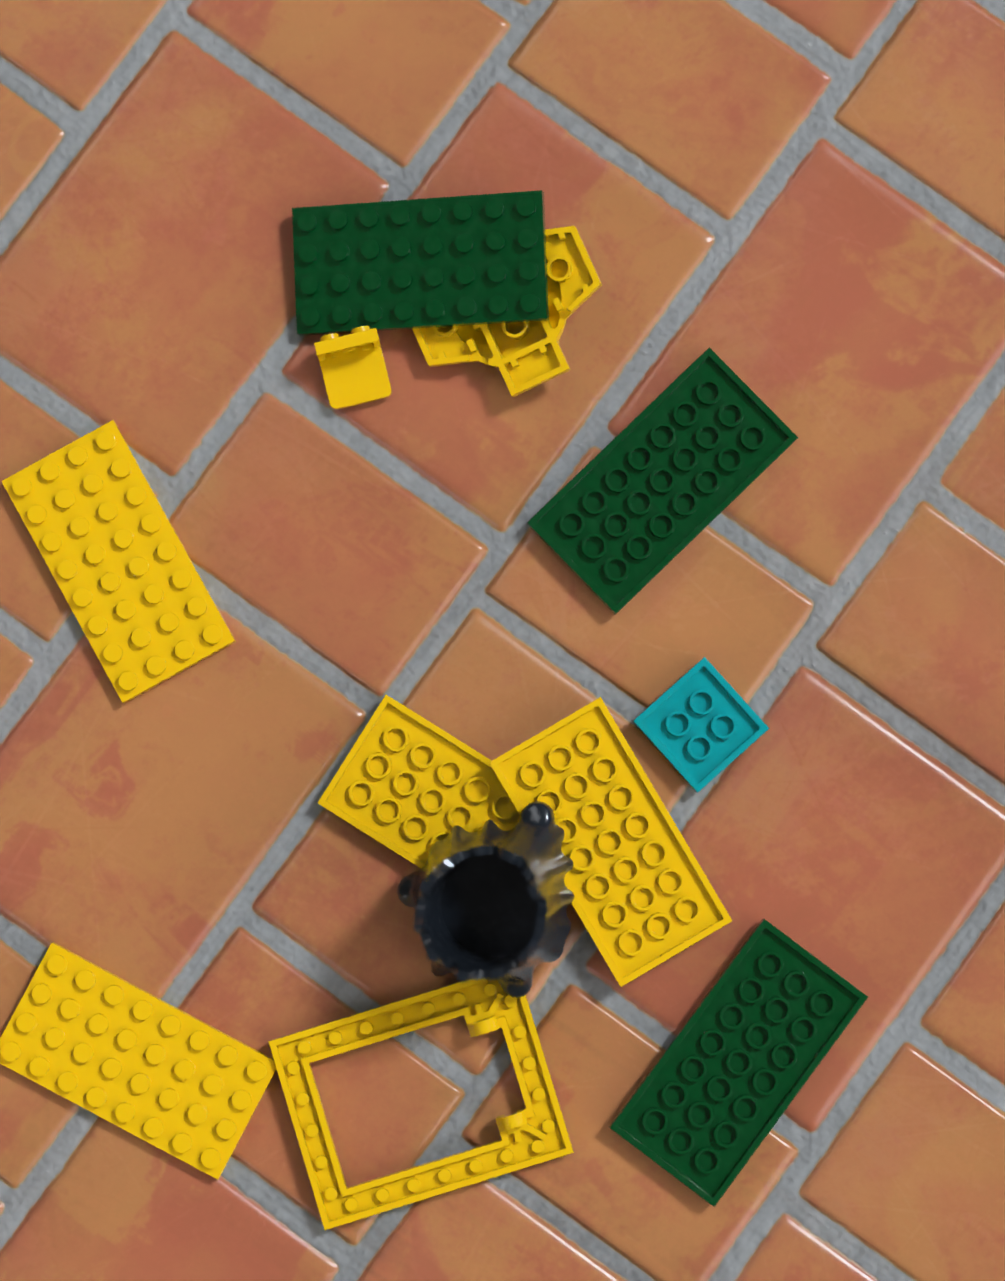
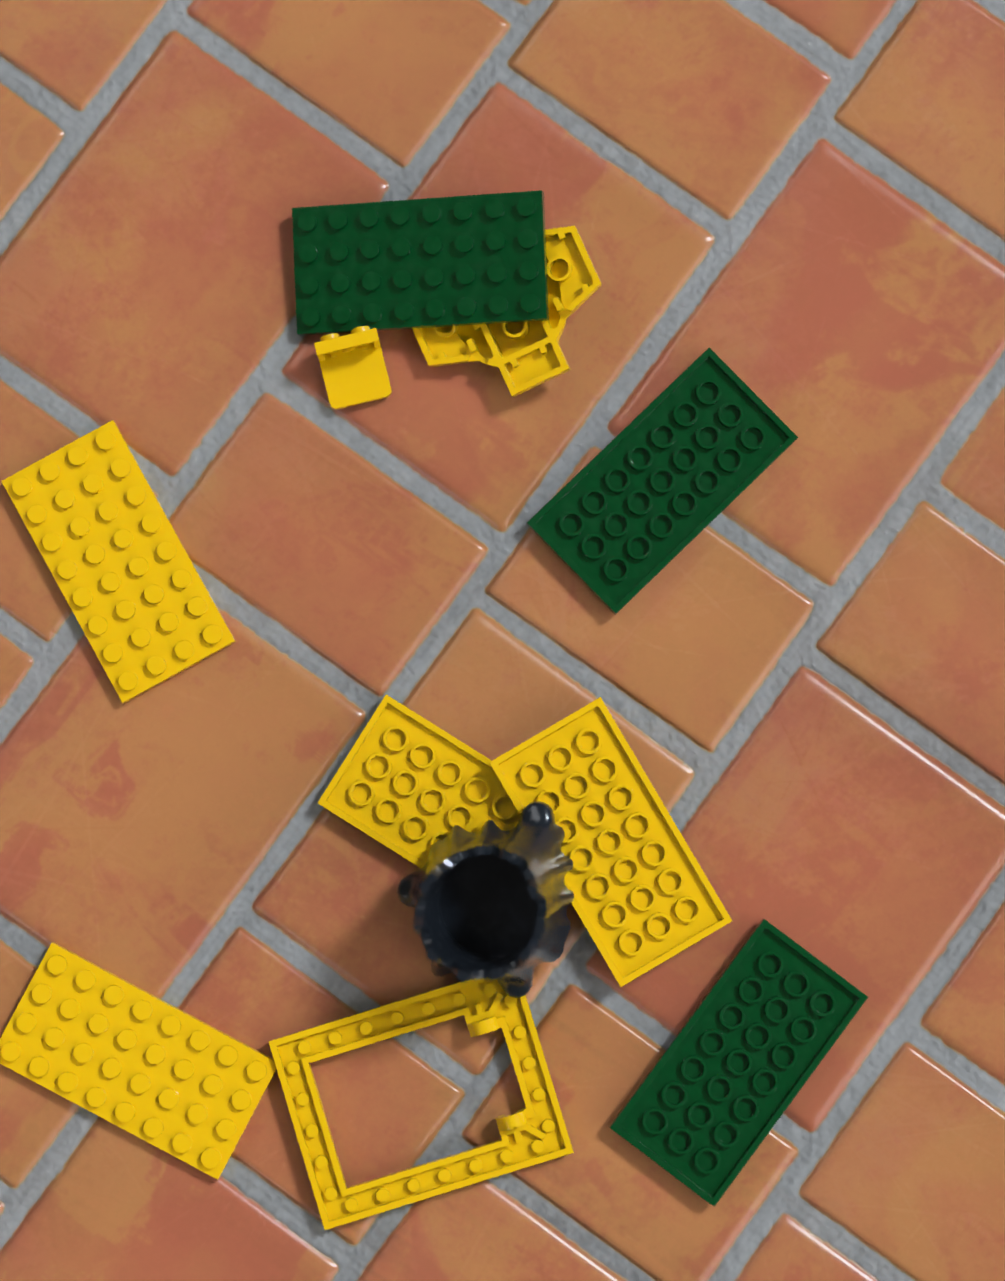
(701, 724): teal plate -> none

